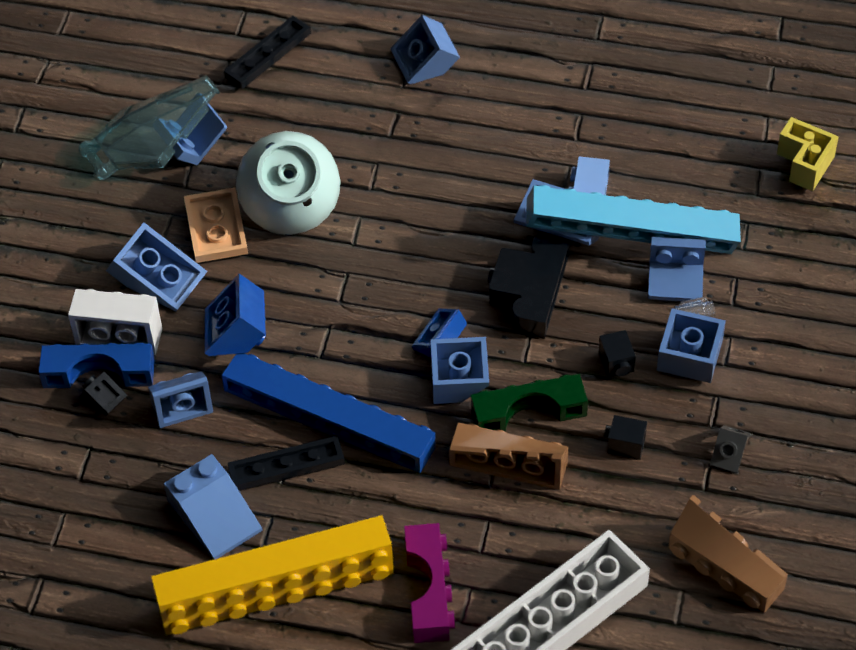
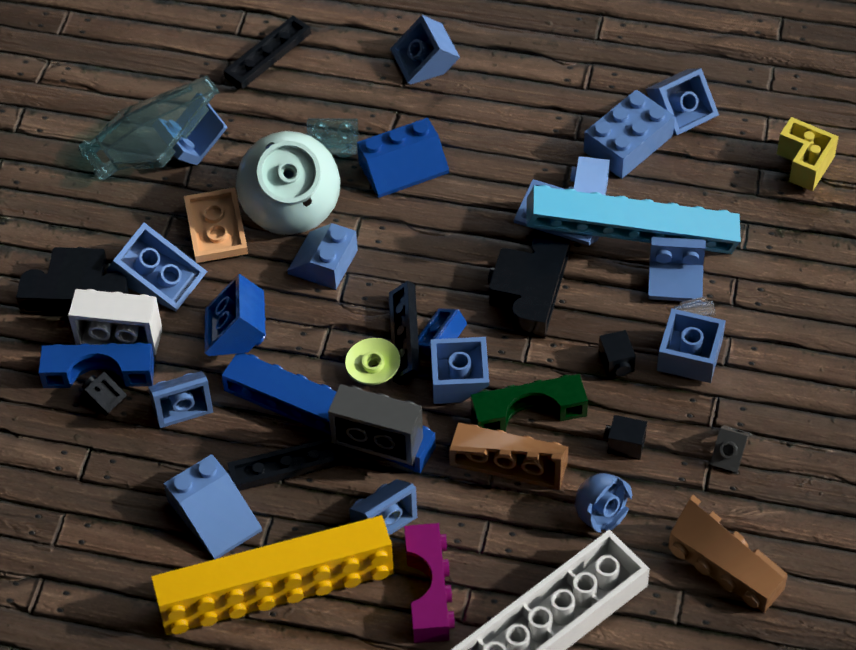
(67, 271): none -> black brick
(325, 255): none -> medium blue slope
(337, 135): none -> clear light blue bracket
(369, 353): none -> yellowish green dish
(376, 424): none -> dark grey brick
(393, 501): none -> medium blue slope
(402, 157): none -> blue slope
(405, 330): none -> black plate
(602, 501): none -> medium blue cylinder
(629, 133): none -> medium blue brick
(685, 97): none -> medium blue slope

